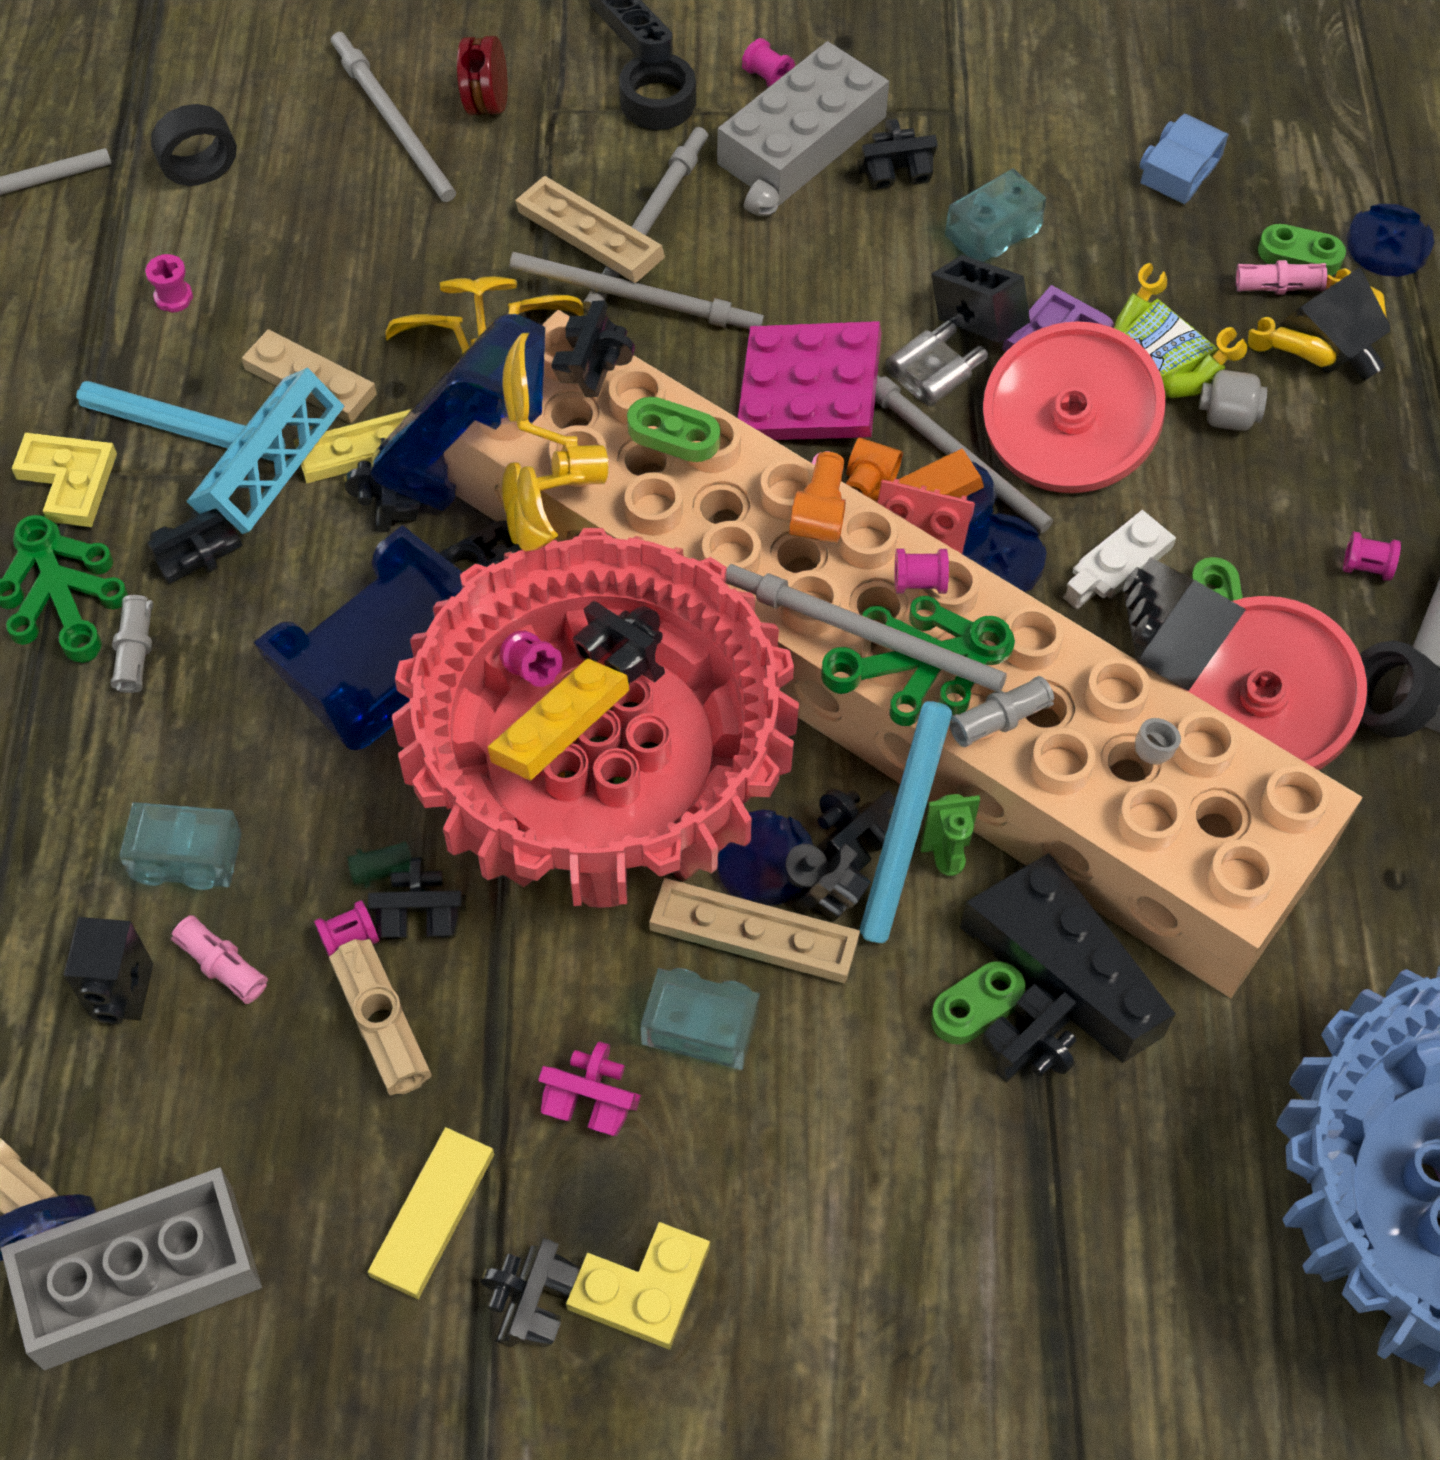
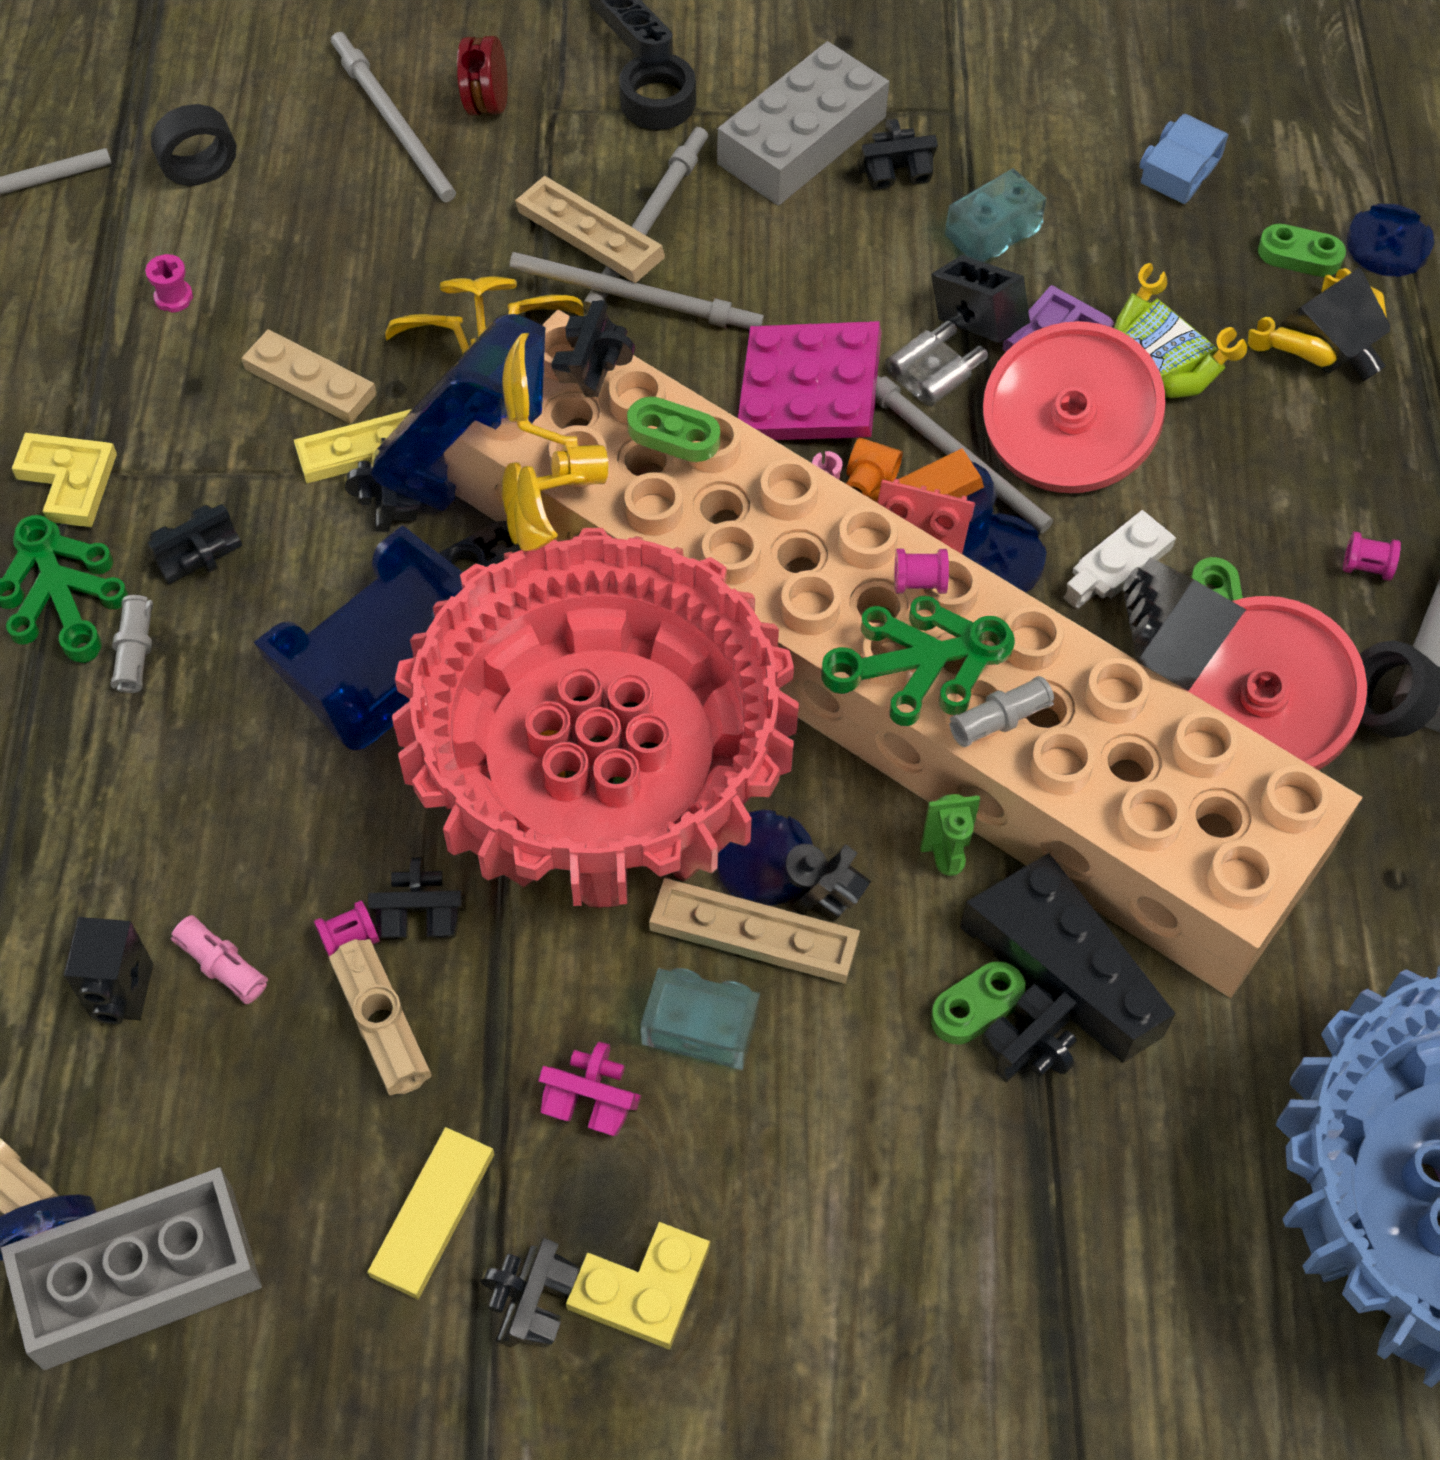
(160, 415): medium azure axle -> none
(180, 845): clear light blue brick -> none
(253, 442): medium azure fence -> none
(378, 863): clear green pin -> none
(531, 658): dark pink bush -> none
(558, 719): yellow plate -> none
(628, 637): black hips -> none
(761, 199): light grey hinge -> none
(765, 62): dark pink bush -> none
(776, 592): light grey bar -> none
(820, 508): orange pin -> none
(870, 820): black hips -> none
(905, 821): medium azure axle -> none
(1157, 741): light grey hinge -> none
(1233, 400): light grey head -> none
(1281, 277): bright pink pin -> none

